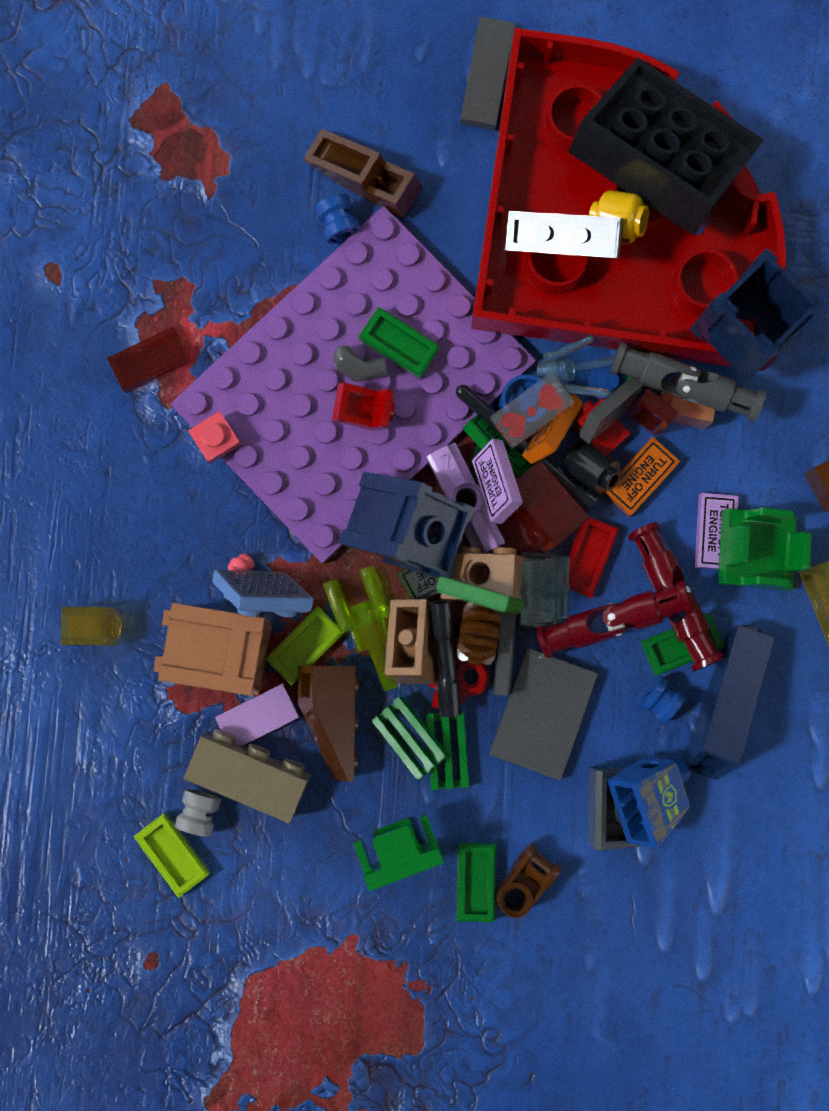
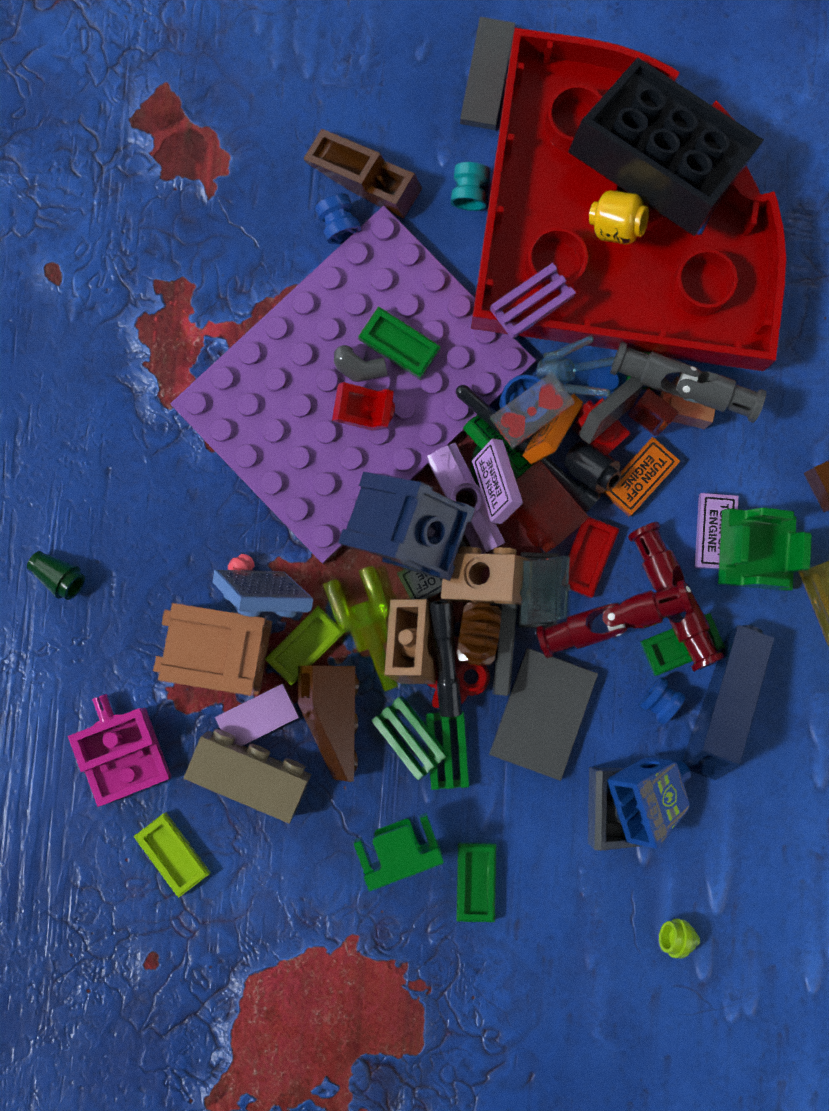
(56, 575): none -> dark green cone
(89, 626): clear yellow brick -> none
(119, 753): none -> dark pink plate
(149, 359): clear red tile -> none
(197, 813): light grey wheel -> none
(214, 437): coral plate -> none
(470, 184): none -> teal wheel
(479, 595): green tile -> none
(528, 880): reddish brown piece -> none
(558, 282): none -> medium lavender tile
(564, 234): tile -> none
(678, 938): none -> lime plate
(766, 299): dark blue container -> none

